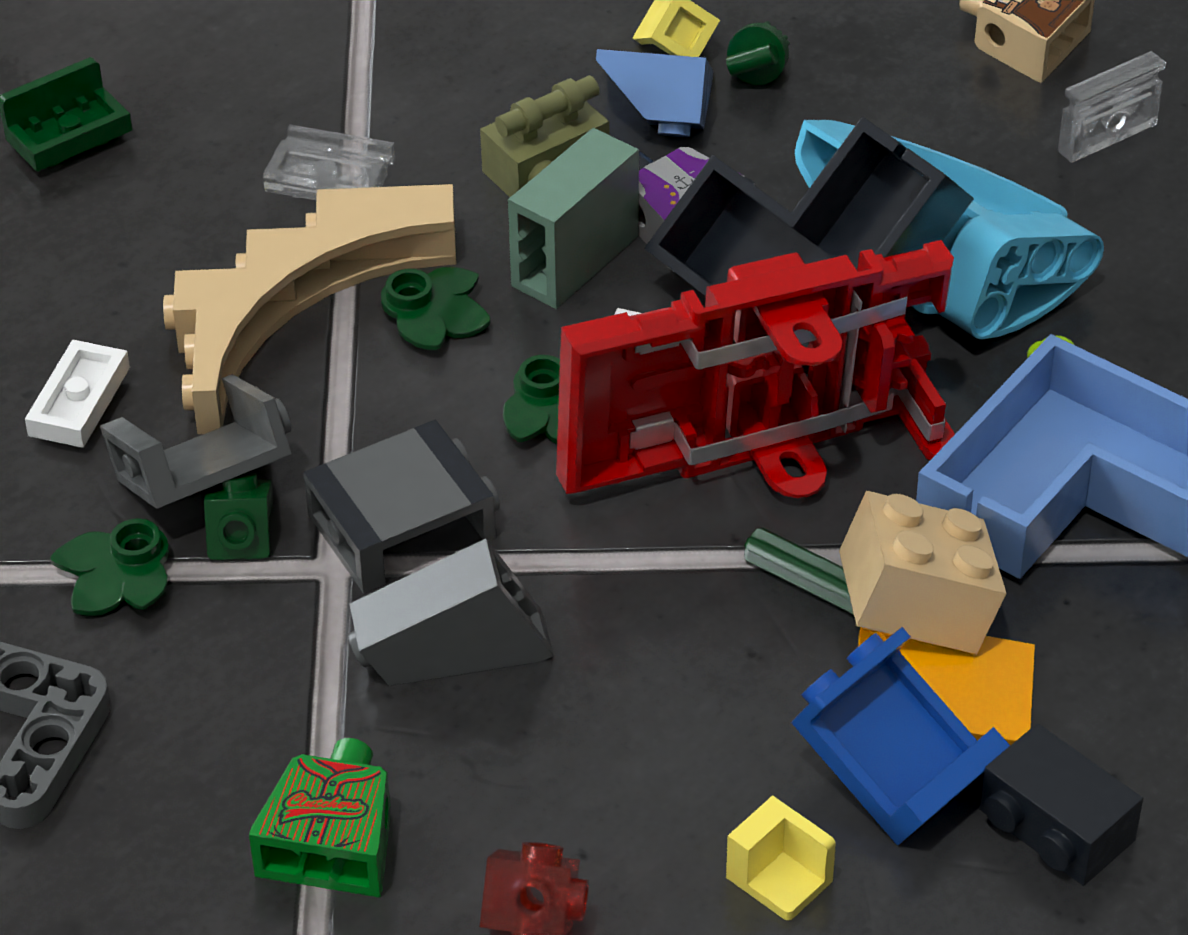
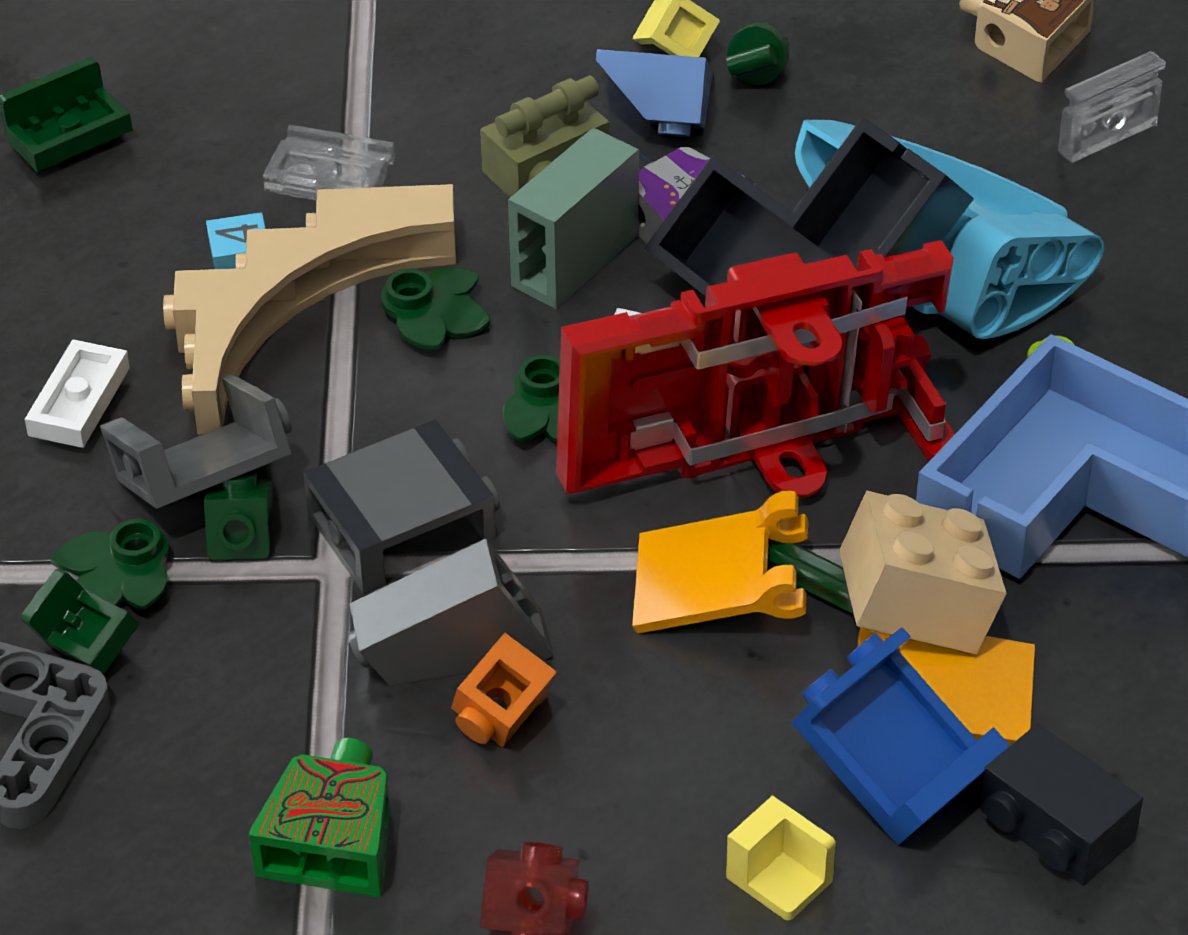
(78, 622): none -> dark green bracket
(229, 237): none -> medium azure tile
(504, 673): none -> orange brick
(719, 568): none -> light orange flag

